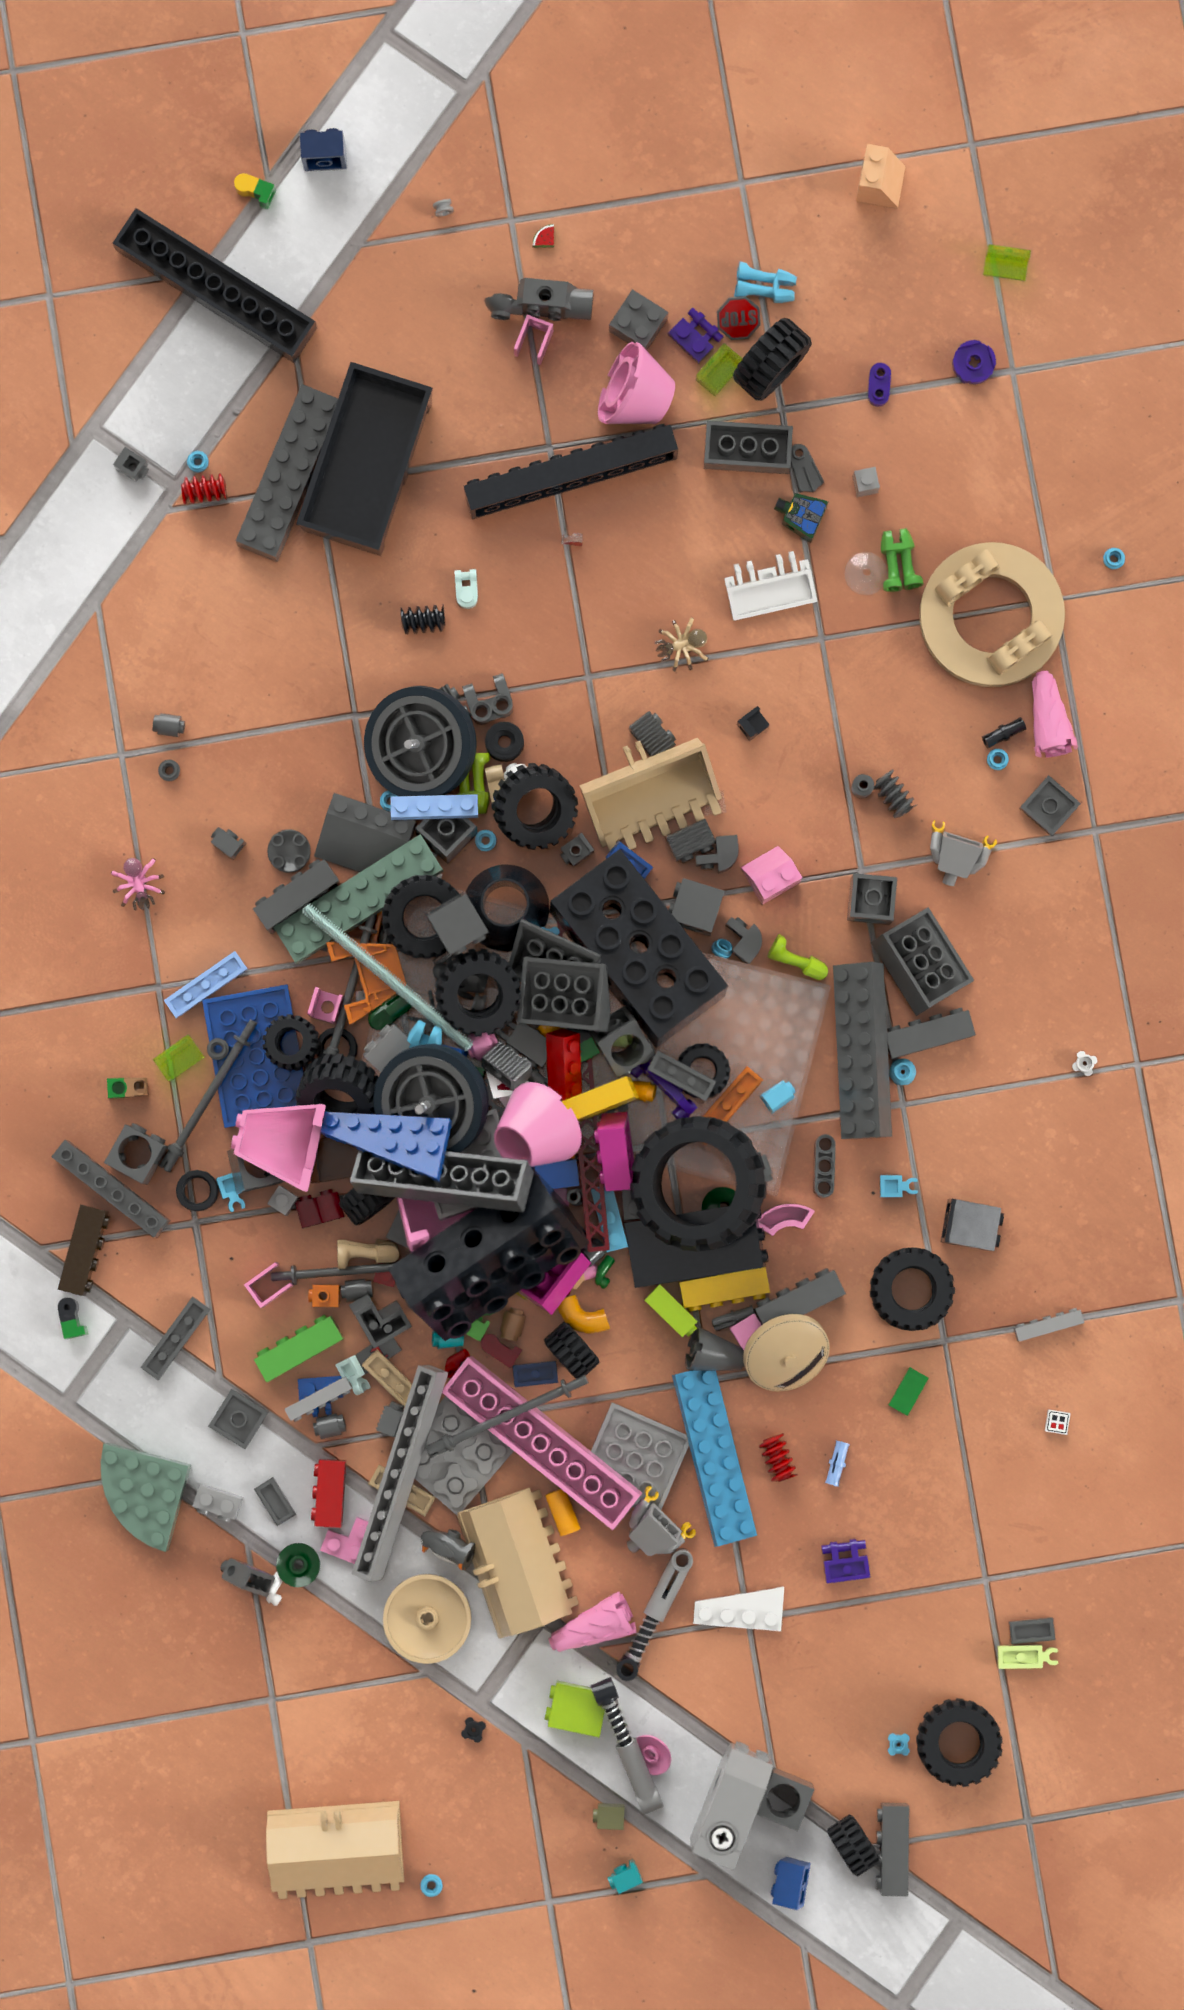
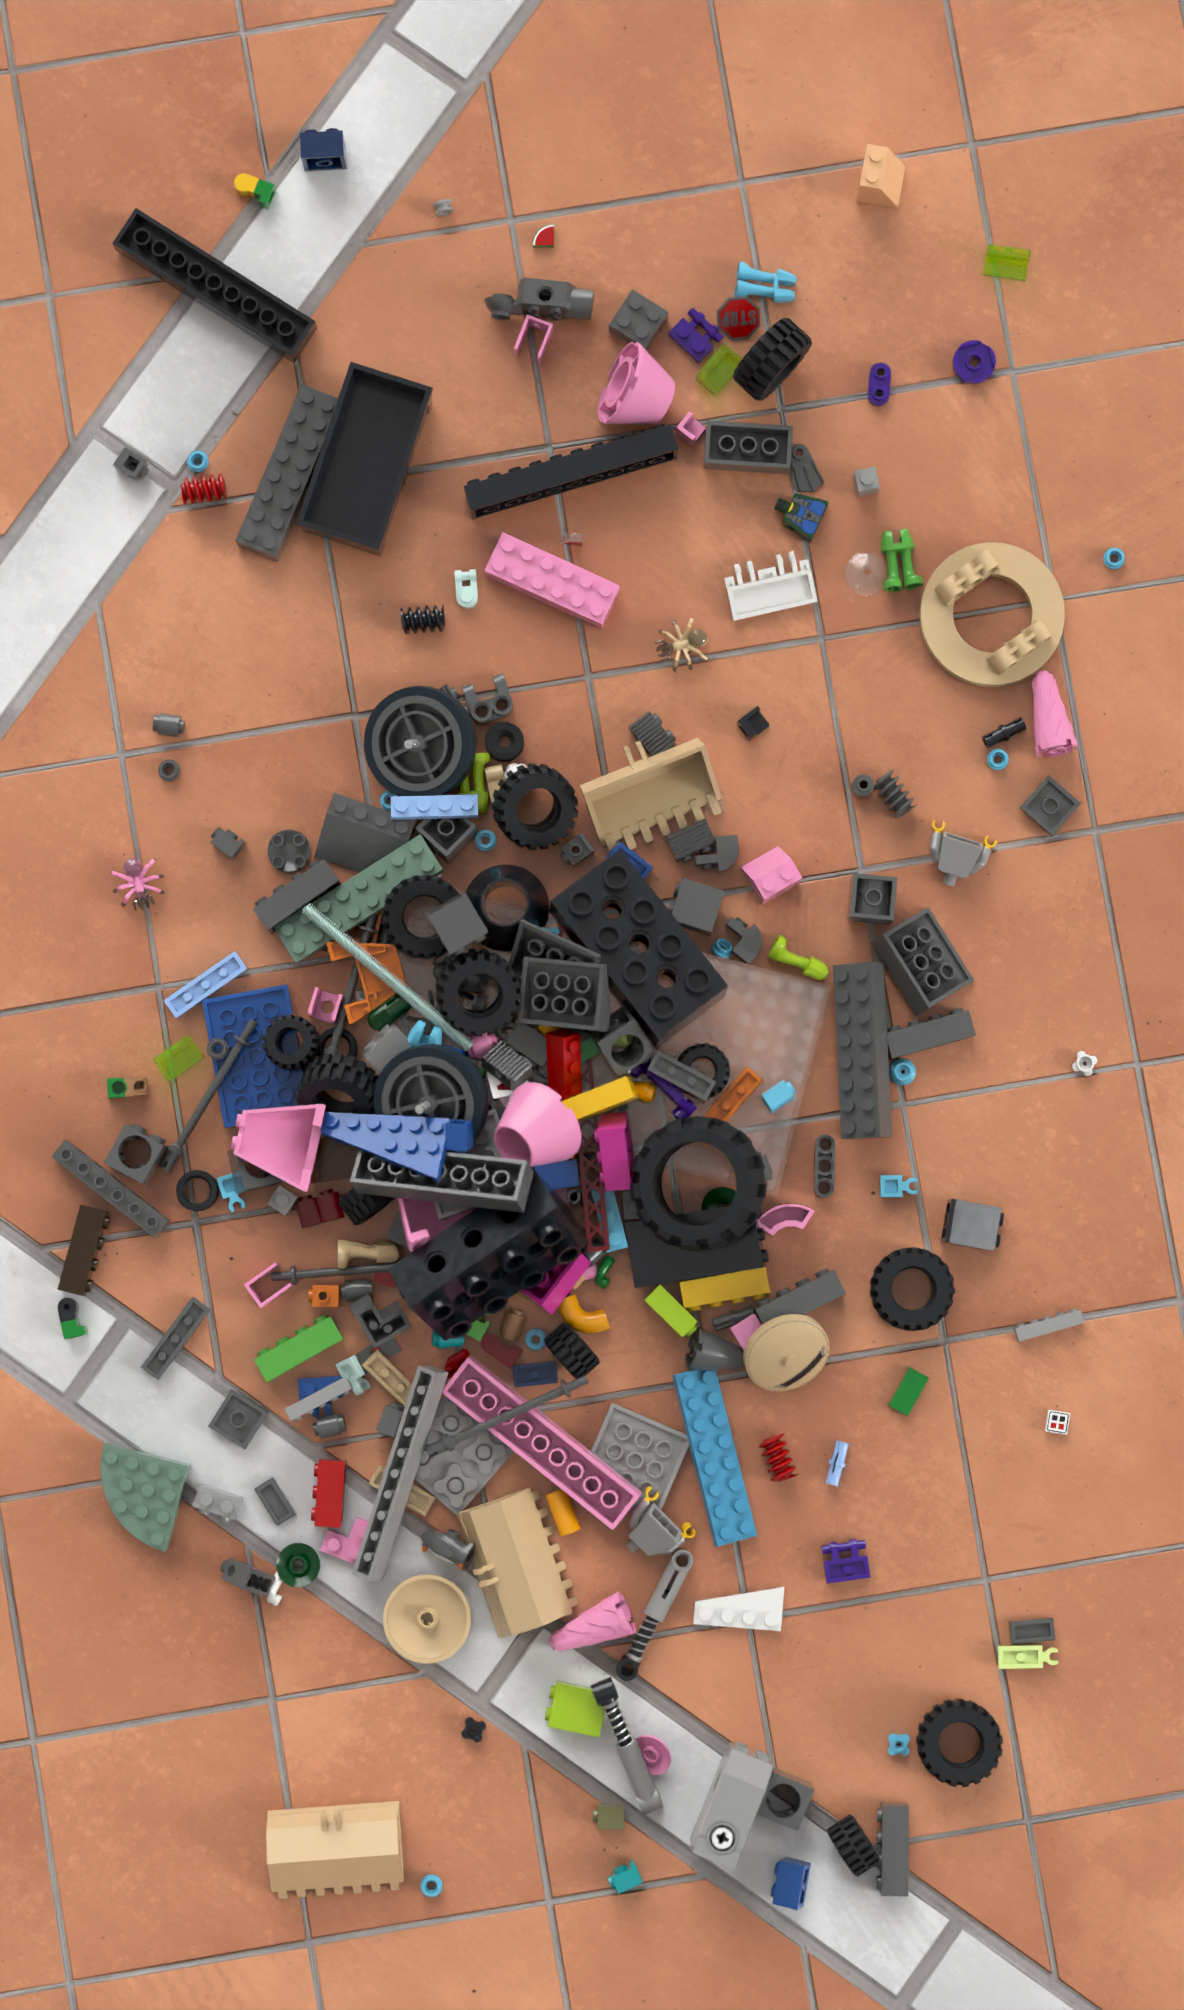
(459, 1135): none -> blue brick
(528, 1339): none -> medium azure plate
(552, 580): none -> bright pink brick
(690, 429): none -> bright pink panel

